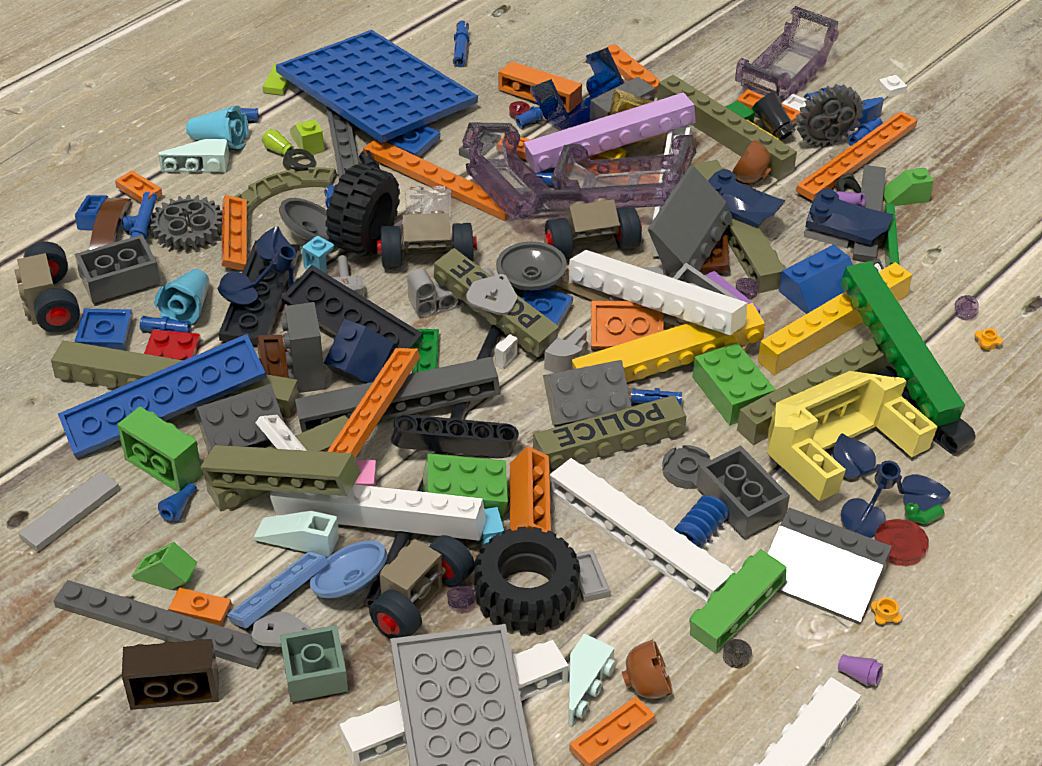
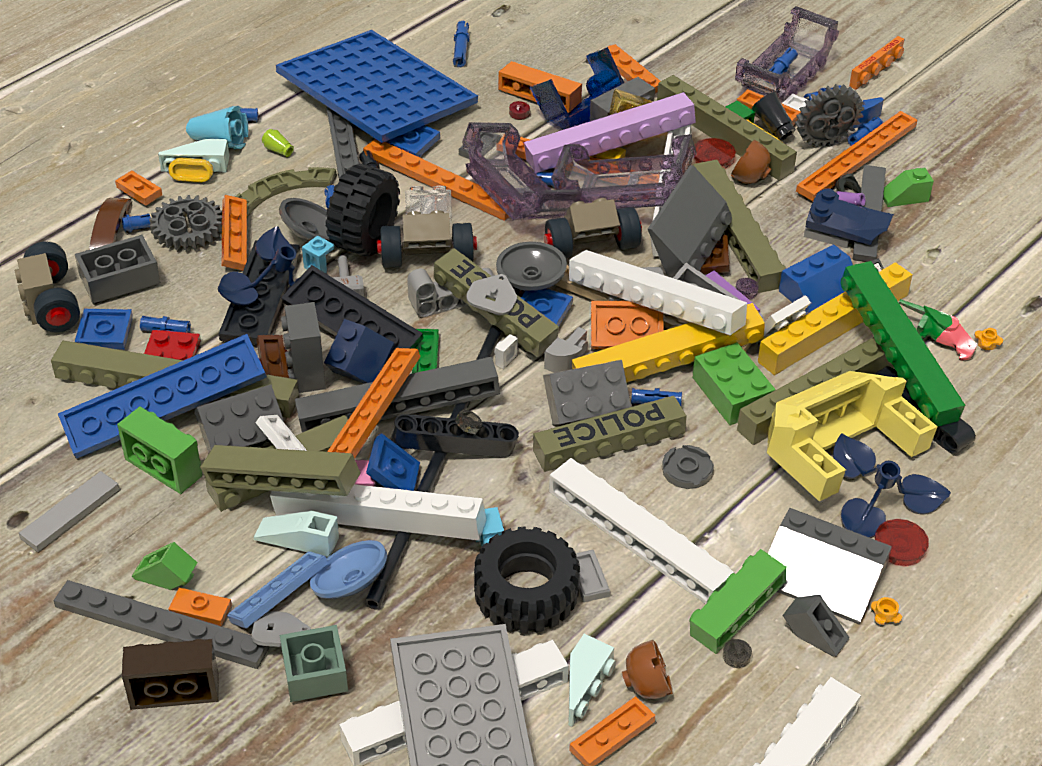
(88, 211): blue slope -> none
(144, 215): blue pin -> none
(174, 505): blue cone -> none
(183, 296): medium azure cone -> none
(190, 170): none -> yellow tile
(275, 83): lime tile -> none
(289, 163): pearl dark grey piece -> none
(308, 136): lime slope -> none
(392, 465): none -> blue plate
(415, 580): brick -> none
(460, 597): clear purple tile -> none
(467, 478): bright green brick -> none
(468, 421): none -> clear smoke tile
(530, 490): orange brick -> none
(533, 115): blue pin -> none
(703, 520): blue piece -> none
(715, 149): none -> clear red tile
(744, 202): dark blue slope -> none
(745, 489): dark grey brick -> none
(782, 63): none -> blue pin
(785, 316): none -> white plate
(816, 624): none -> dark grey slope
(862, 669): medium lavender cone -> none
(876, 62): none -> orange plate
(890, 239): green tile -> none
(892, 85): white plate -> none
(923, 517): green arm -> none
(943, 329): none -> animal
(966, 307): clear purple tile -> none

